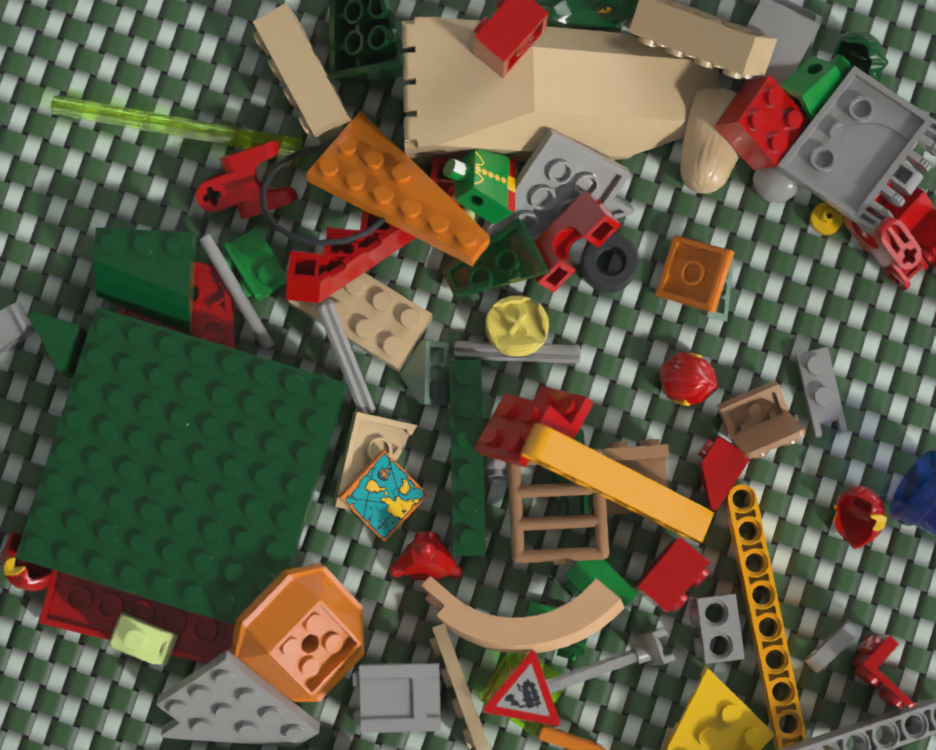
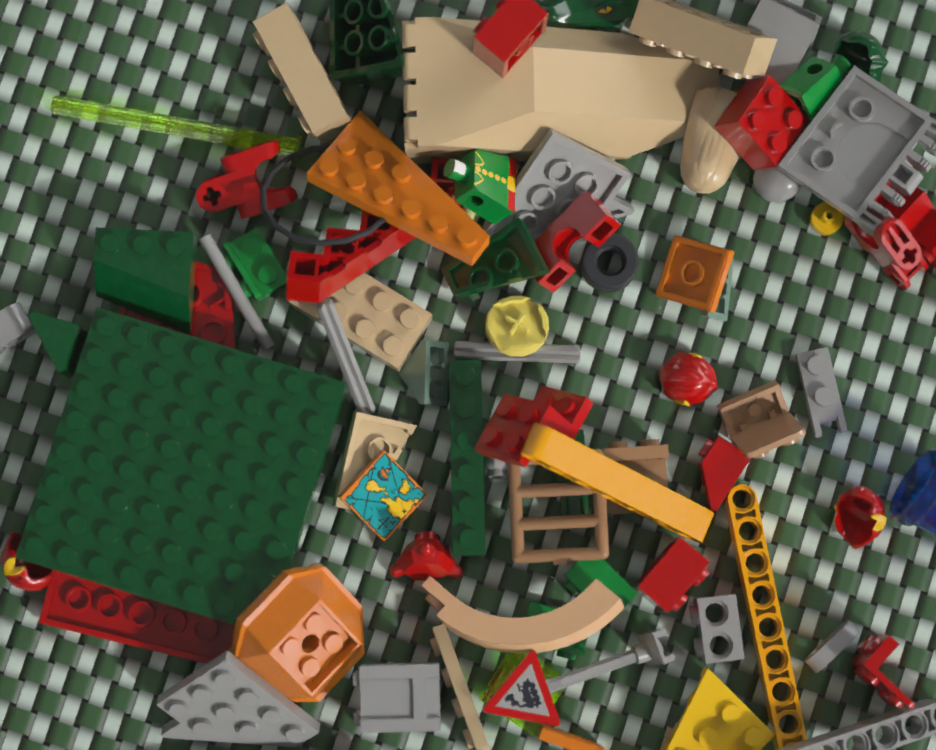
(142, 639): yellowish green torso -> none

